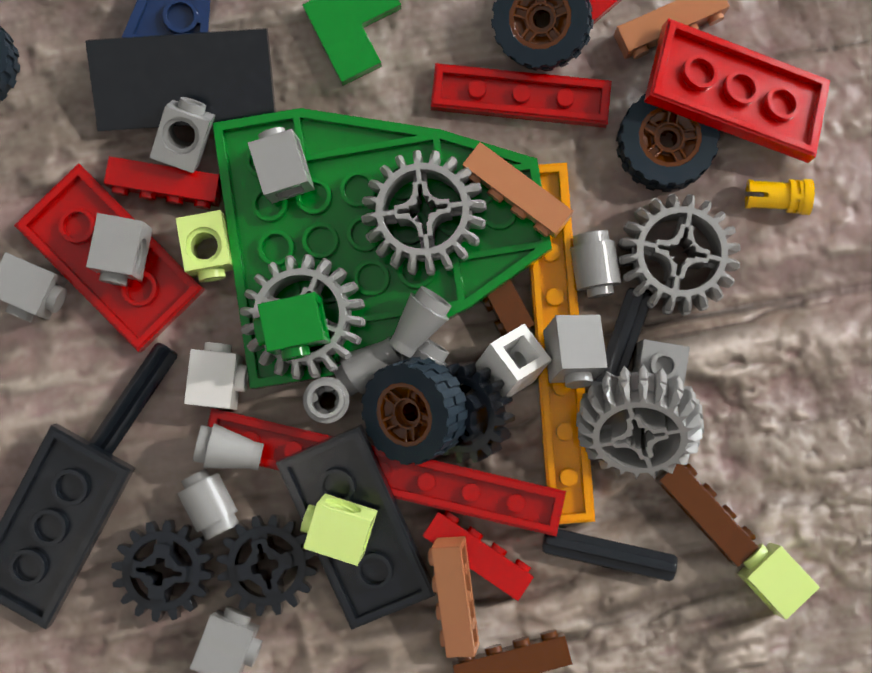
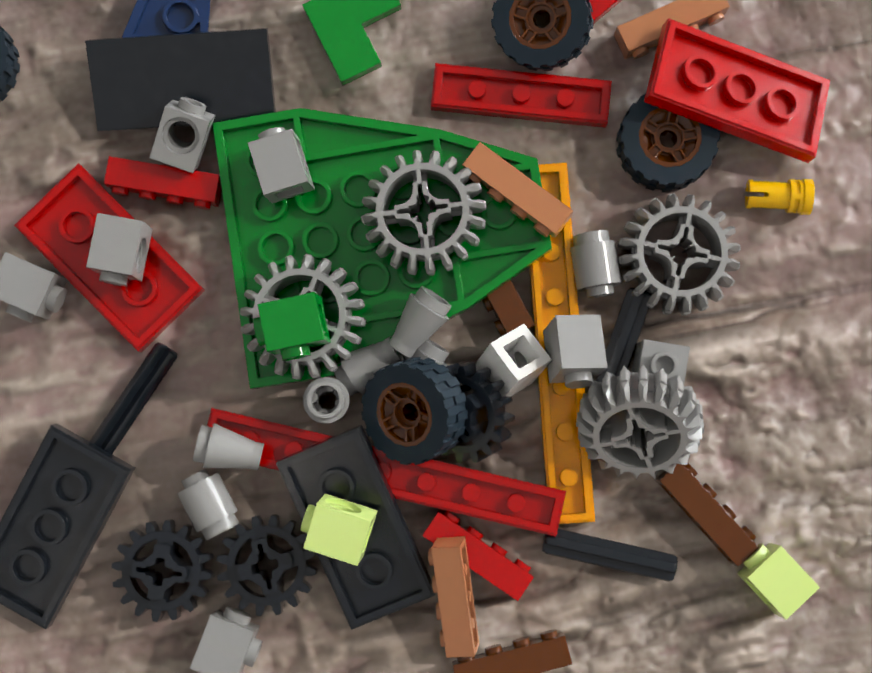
(192, 232): yellowish green brick -> none
(215, 377): white brick -> none

